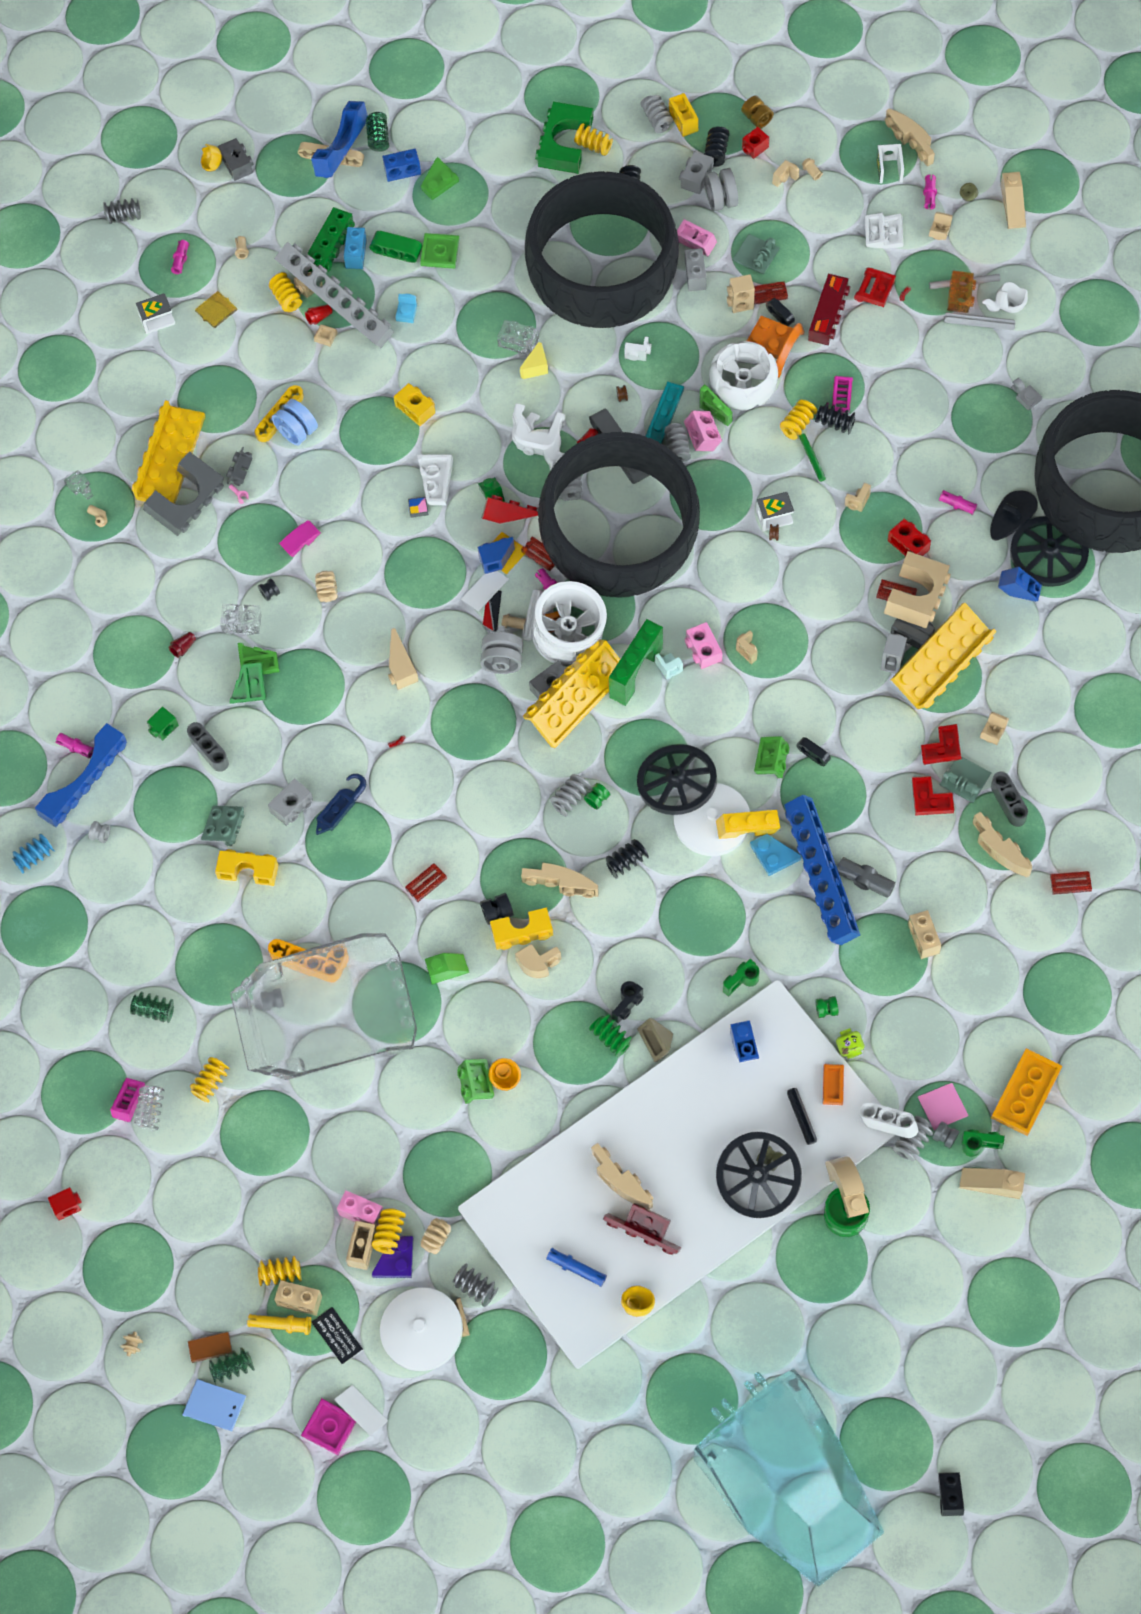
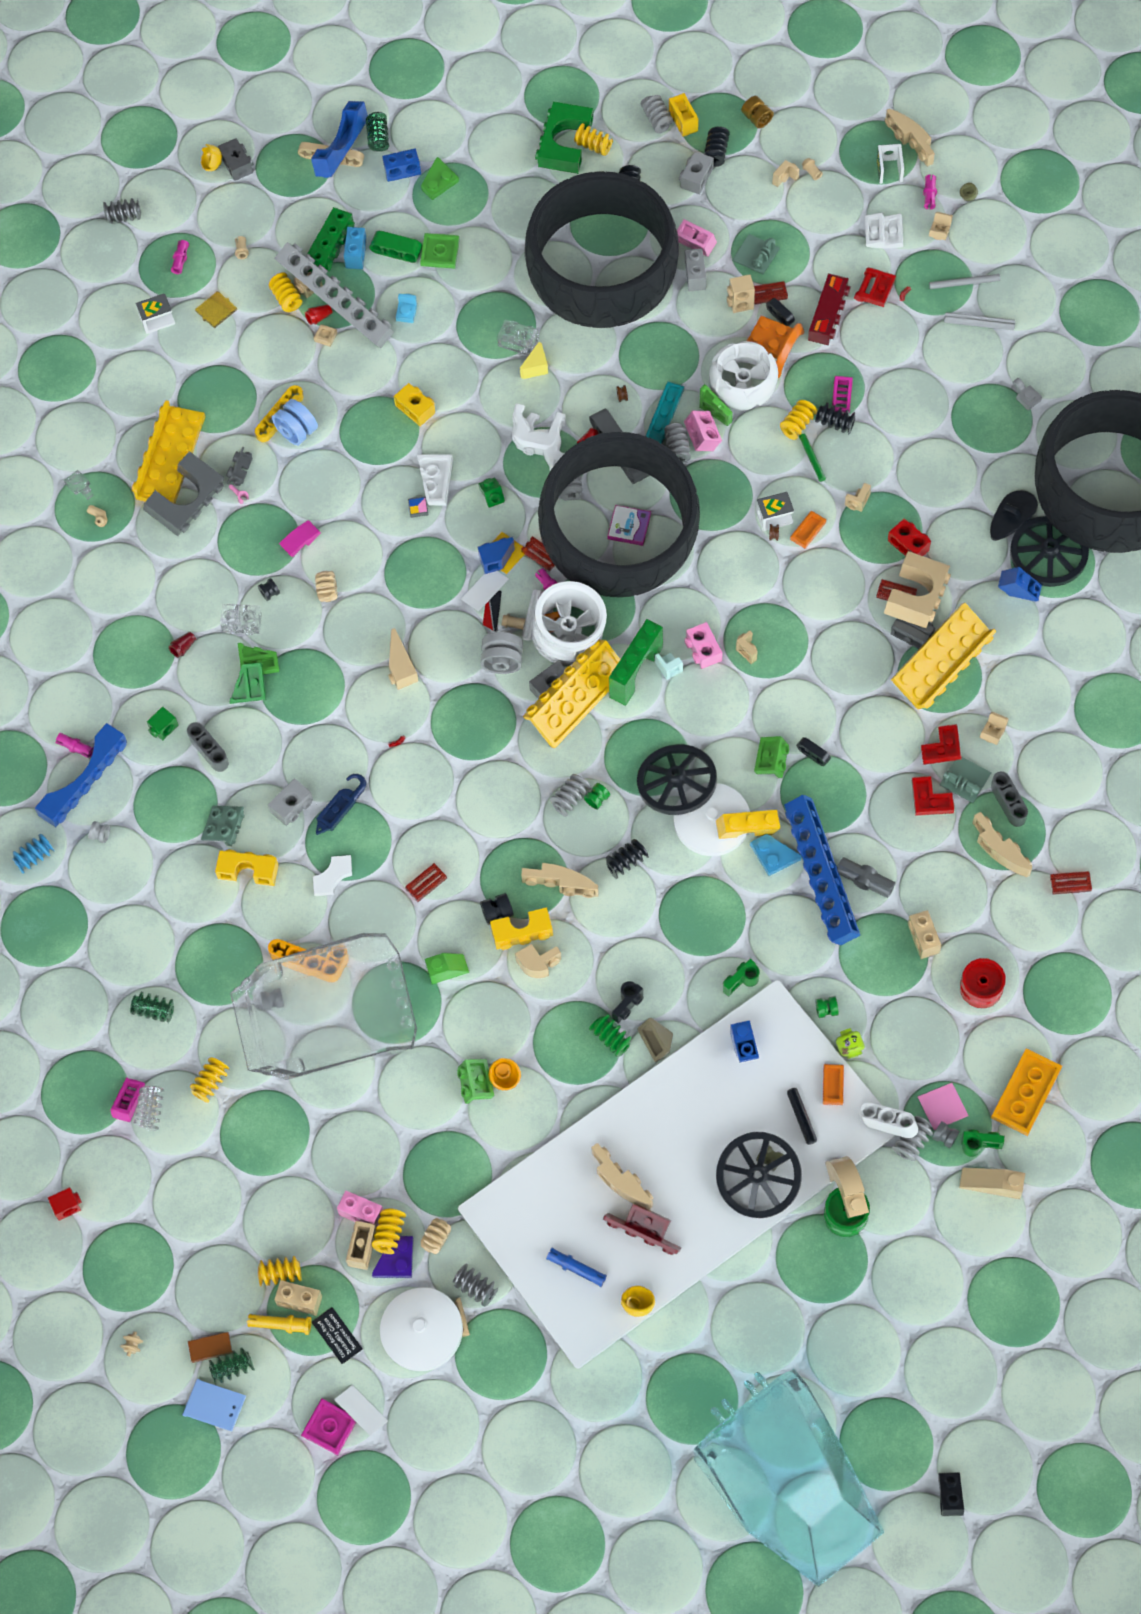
(339, 868): none -> white tile
(502, 512): red slope -> none
(629, 525): none -> tile
(638, 351): white bracket -> none
(721, 189): light grey wheel -> none
(755, 142): red brick -> none
(808, 529): none -> orange tile
(893, 653): light grey brick -> none
(958, 291): clear orange brick -> none
(958, 502): dark pink pin -> none
(982, 983): none -> red wheel
(1008, 298): white hair -> none
(1013, 199): tan slope -> none

